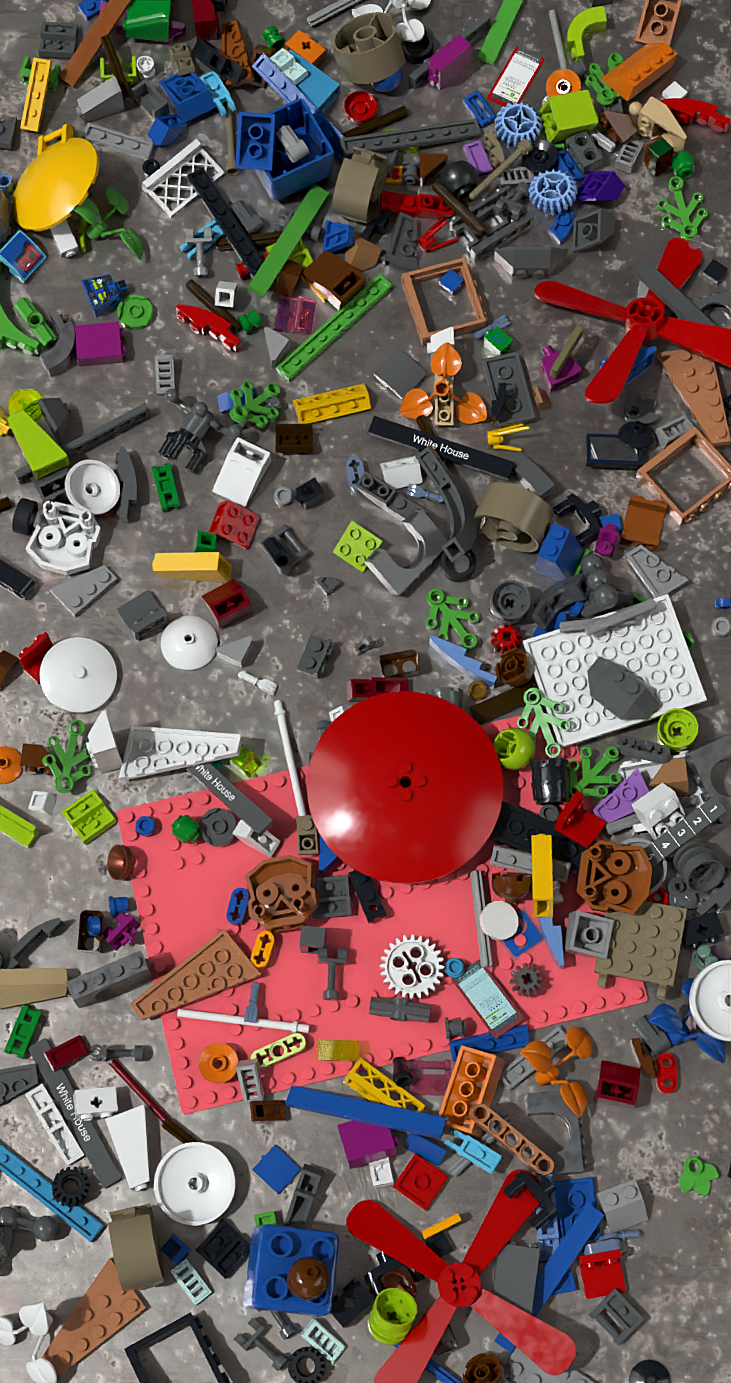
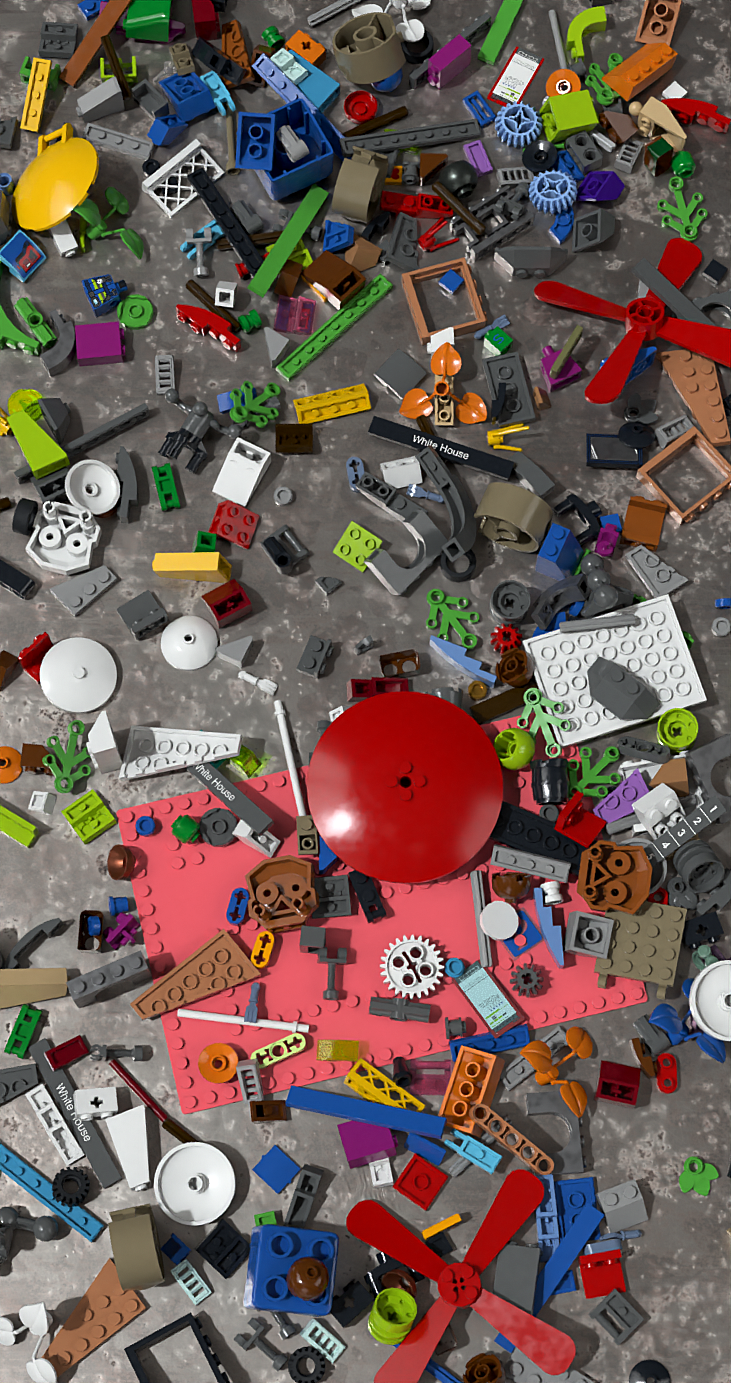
(145, 67): white wheel -> none
(171, 181): none -> black tile
(313, 487): black brick -> none
(495, 149): dark tan slope -> none
(522, 148): dark tan piece -> none
(540, 1191): black connector -> none
(542, 876): yellow slope -> none
(620, 617): light grey axle -> none
(697, 241): clear hand -> none

